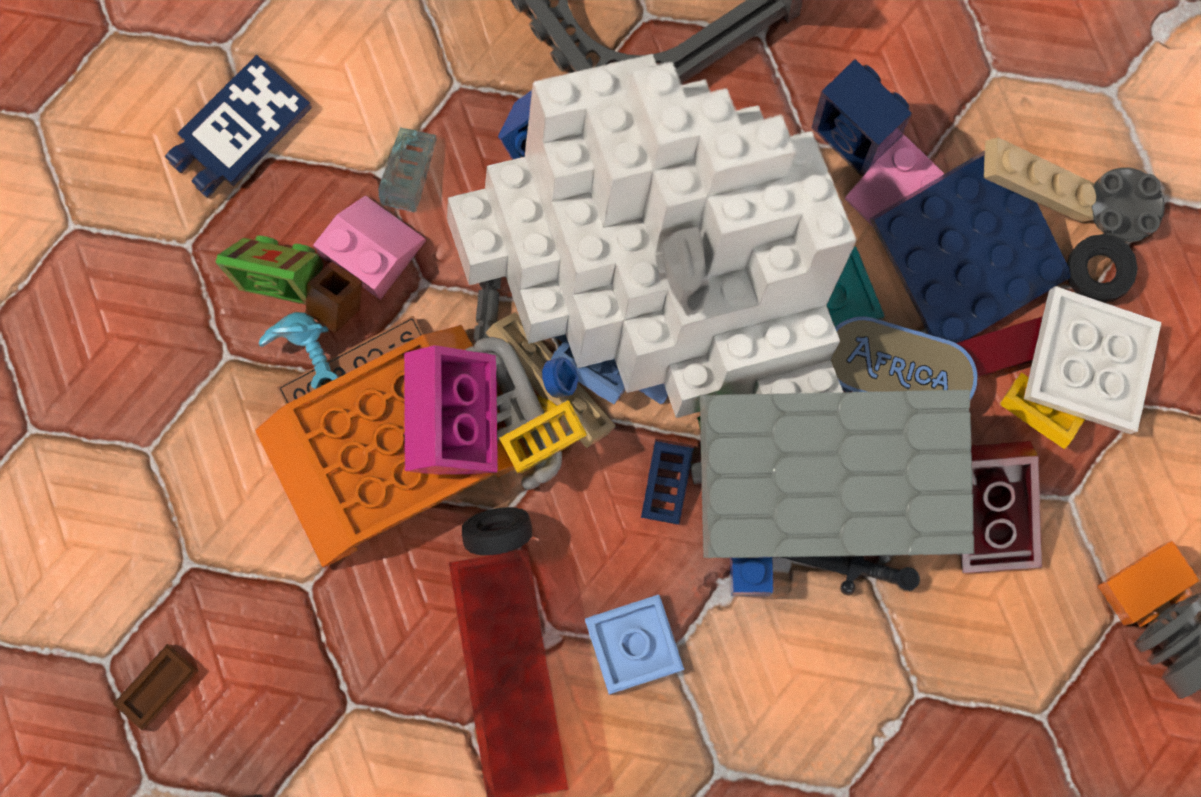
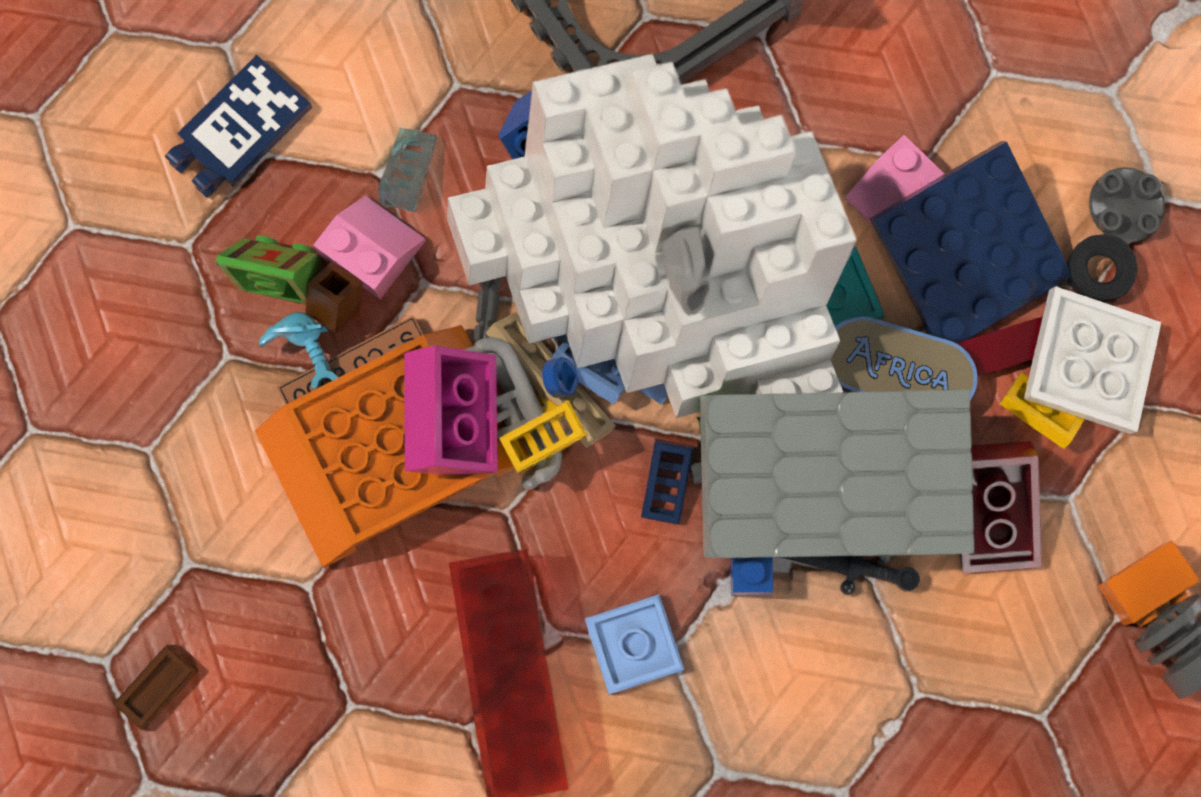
(496, 531): black tyre -> none
(860, 116): dark blue brick -> none
(1038, 179): tan plate -> none

